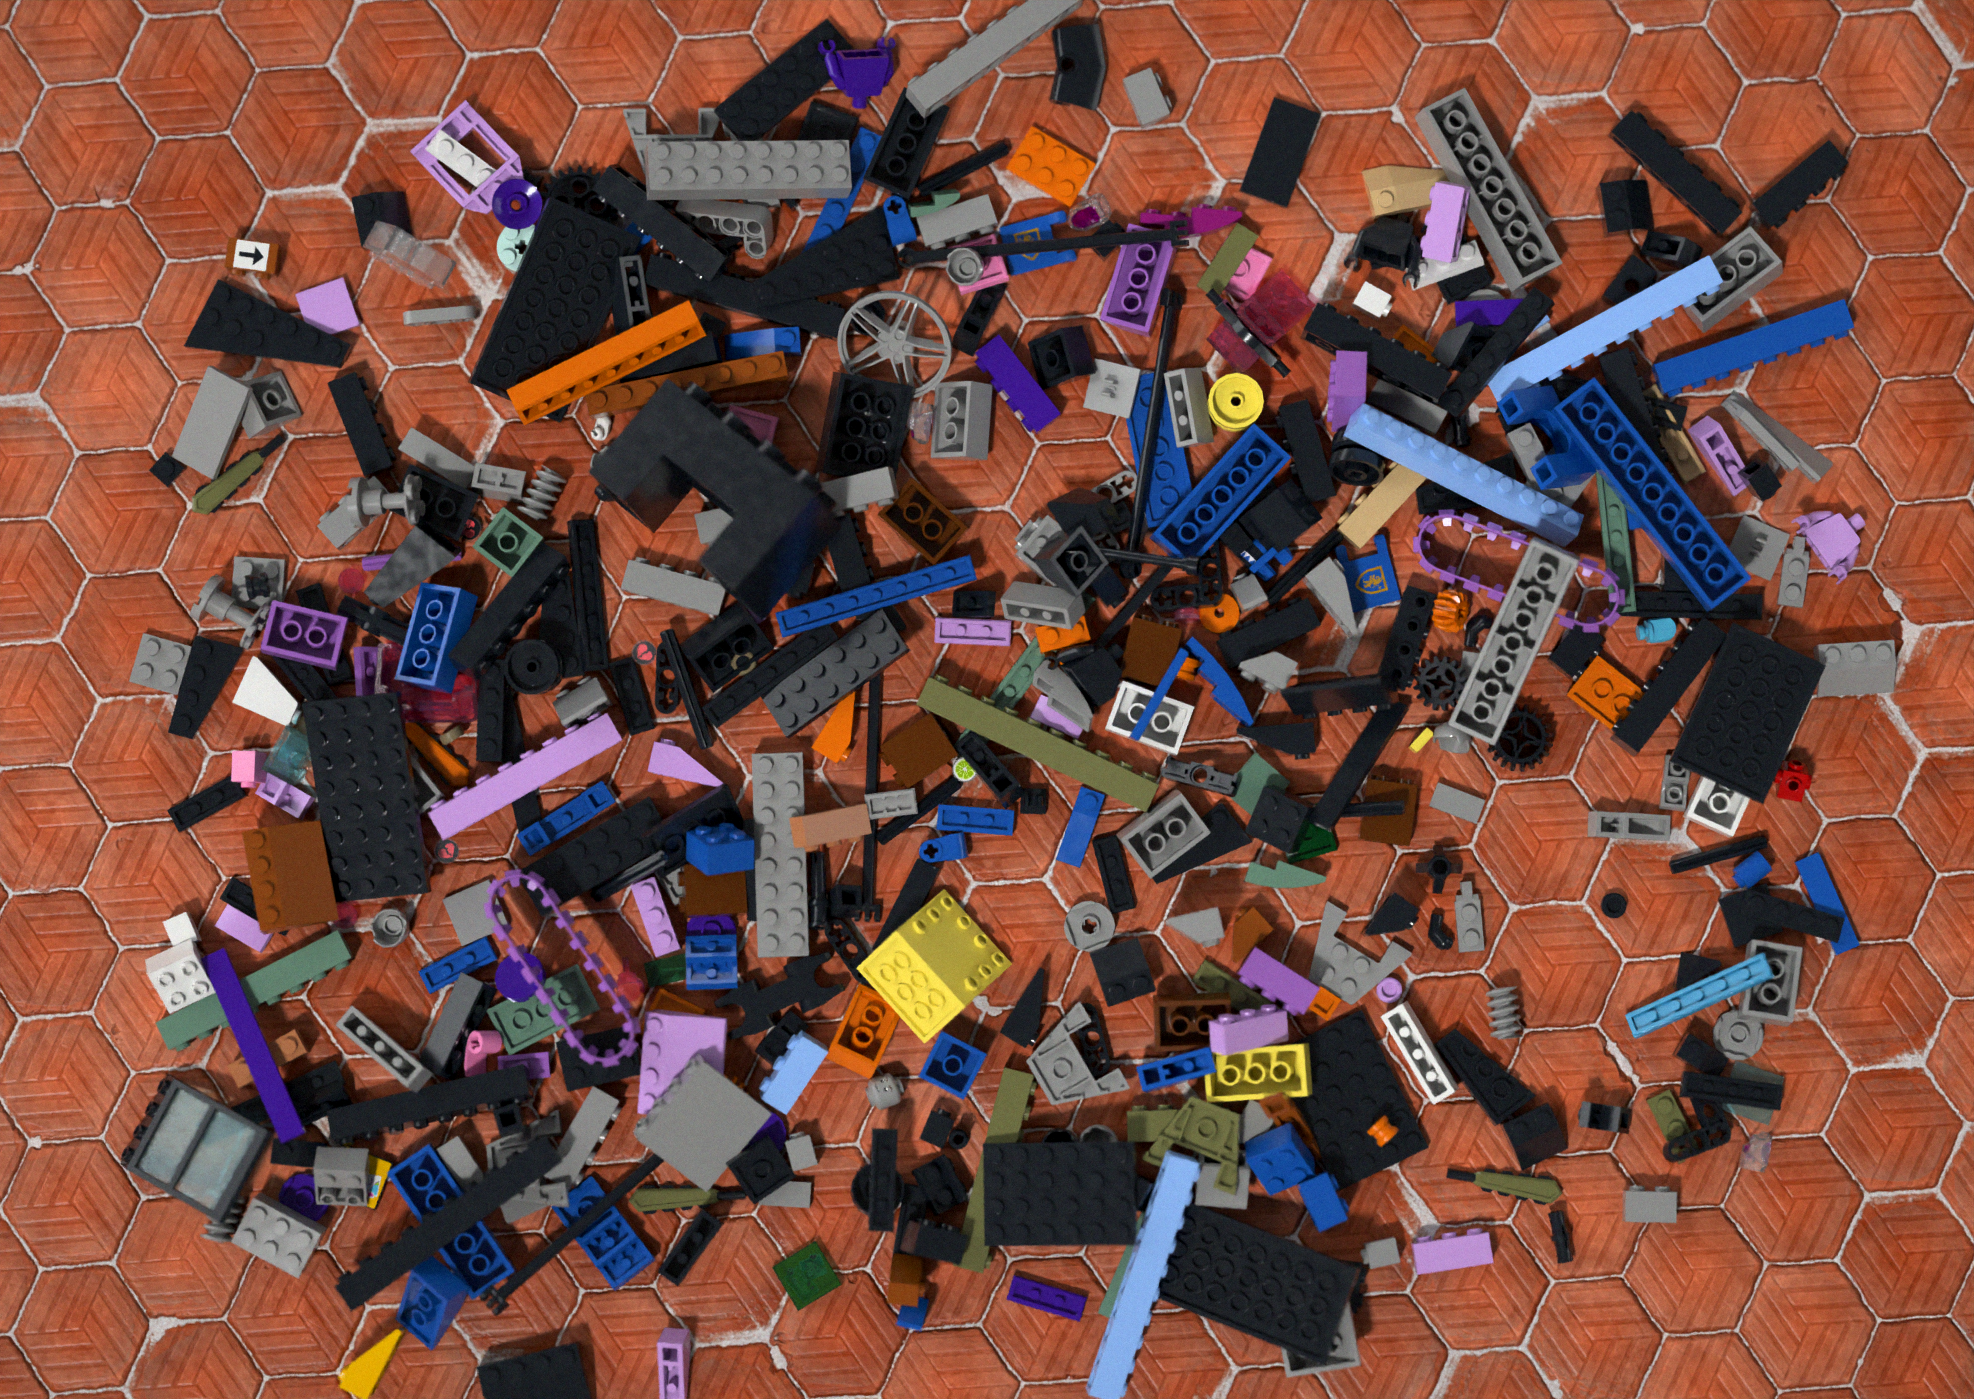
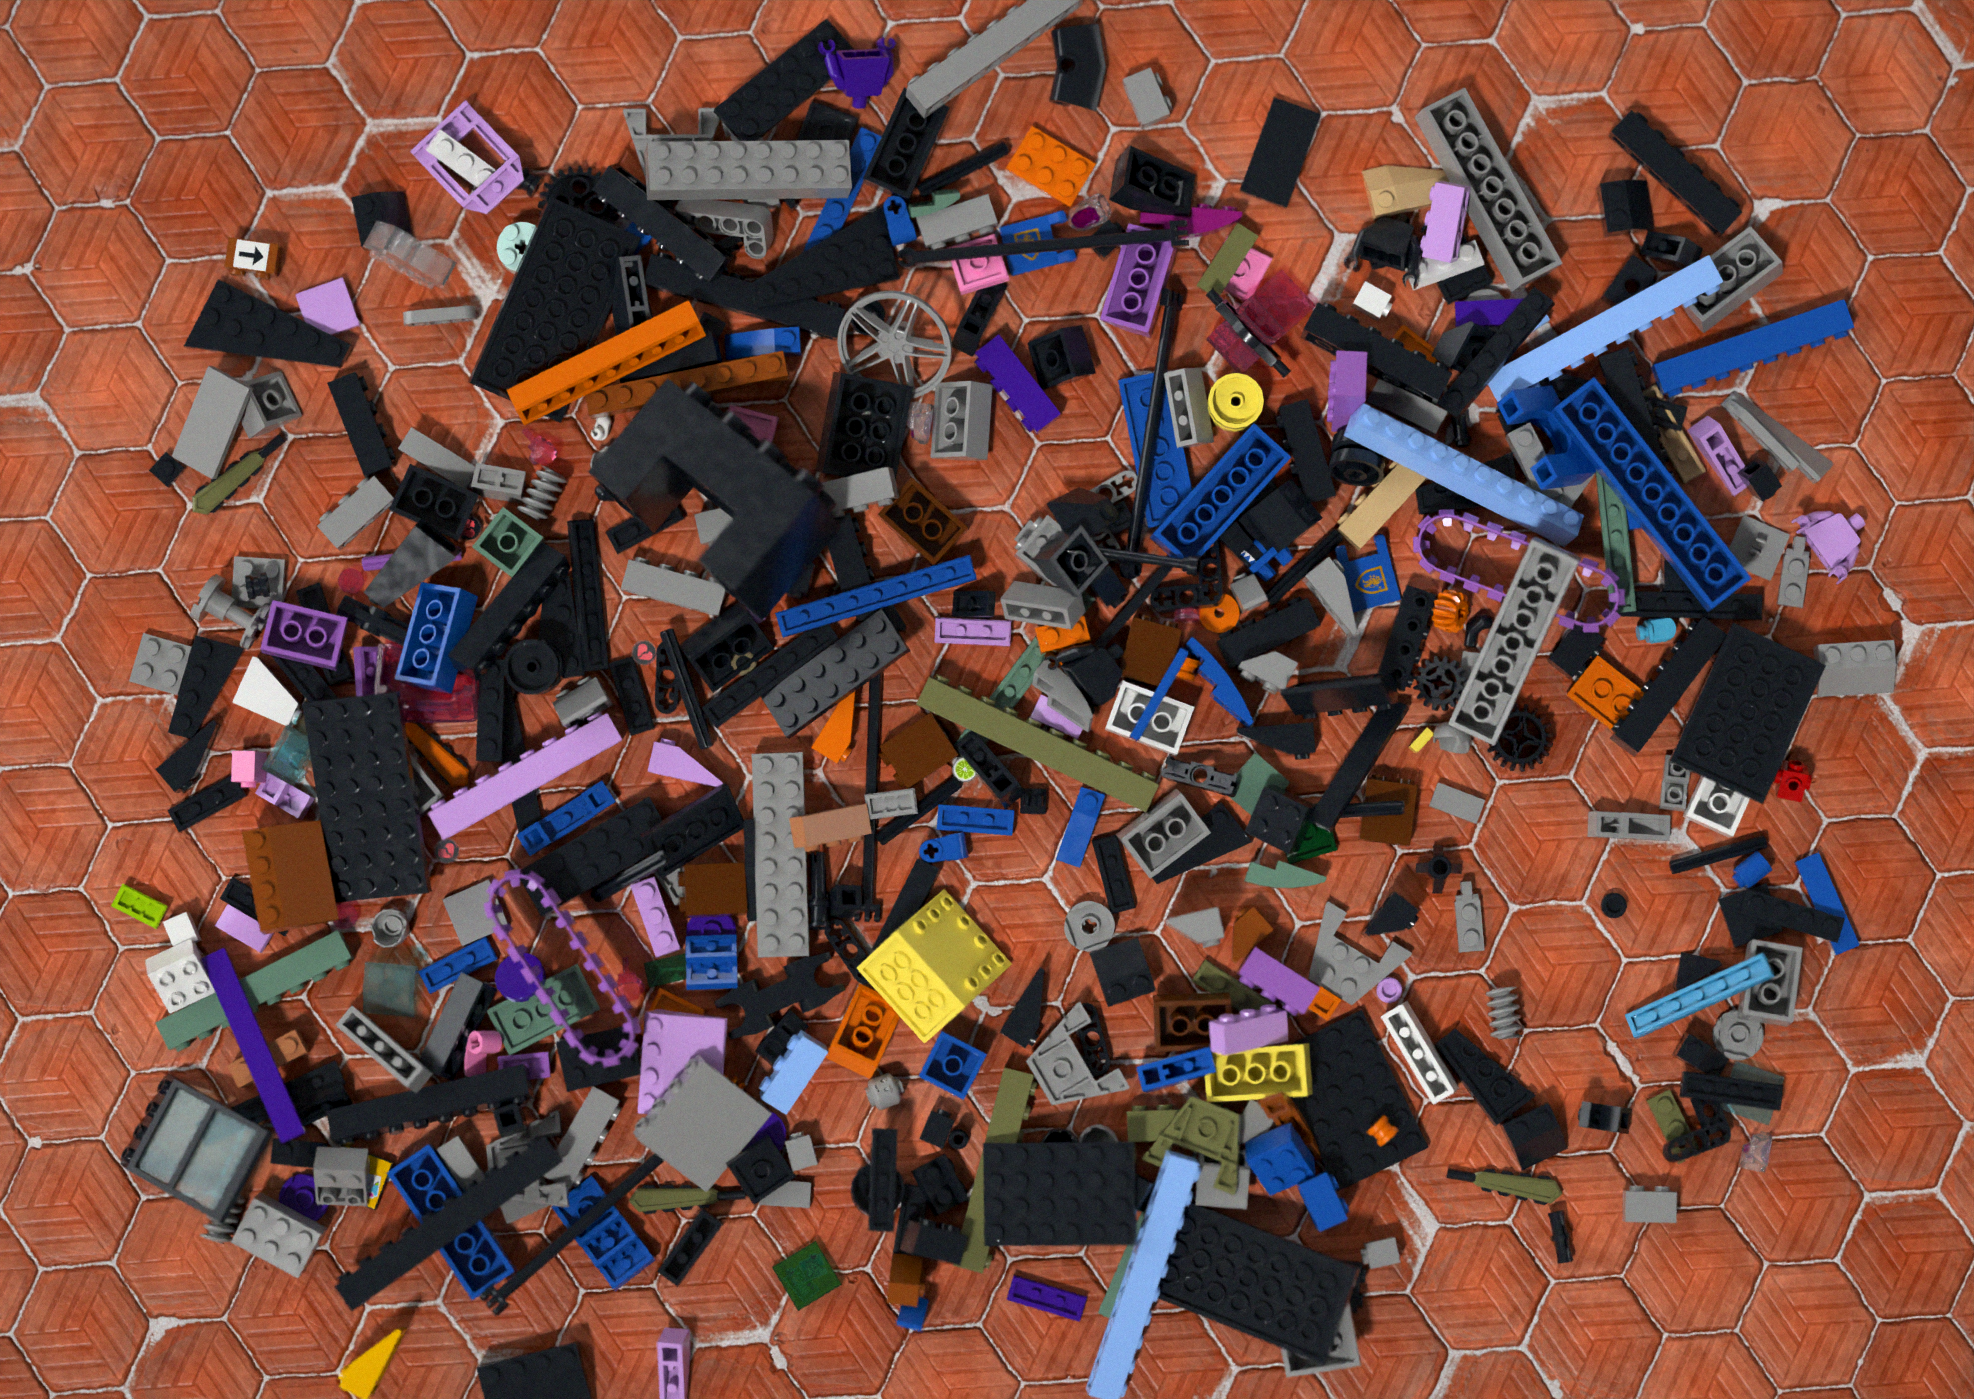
(139, 906): none -> lime plate
(186, 763): none -> black slope
(369, 501): light grey piece -> none
(390, 989): none -> clear light blue slope
(431, 1301): blue slope -> none
(452, 735): dark tan tile -> none
(526, 195): dark purple dish -> none
(542, 450): none -> clear pink piece
(634, 532): none -> black tile
(719, 849): blue brick -> none
(965, 266): light grey hair -> none
(1112, 388): light grey piece -> none
(1151, 184): none -> black slope
(1437, 935): black arm -> none
(1451, 1251): lavender brick -> none
(1798, 185): black brick -> none

